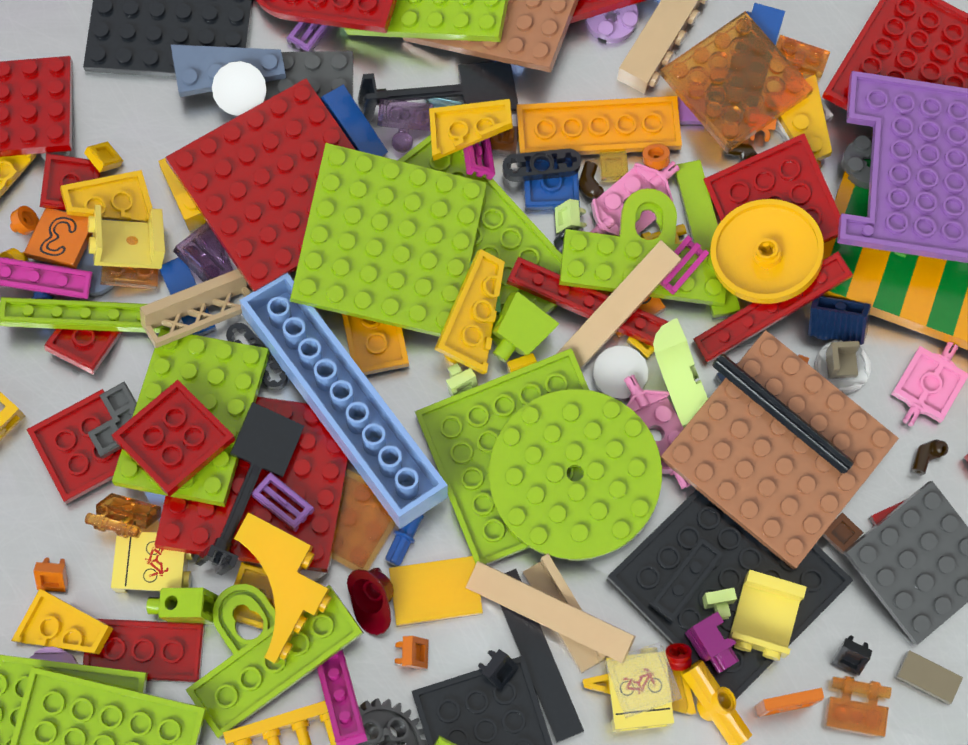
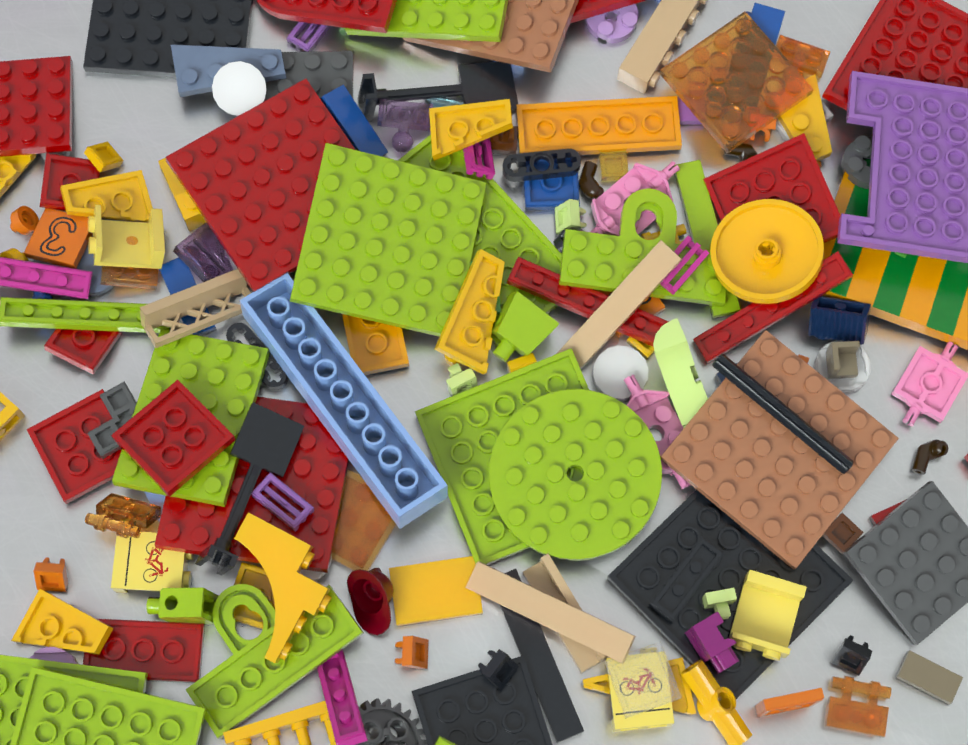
(402, 541): blue axle -> none
(656, 156): orange tile -> none
(679, 656): red bush -> none

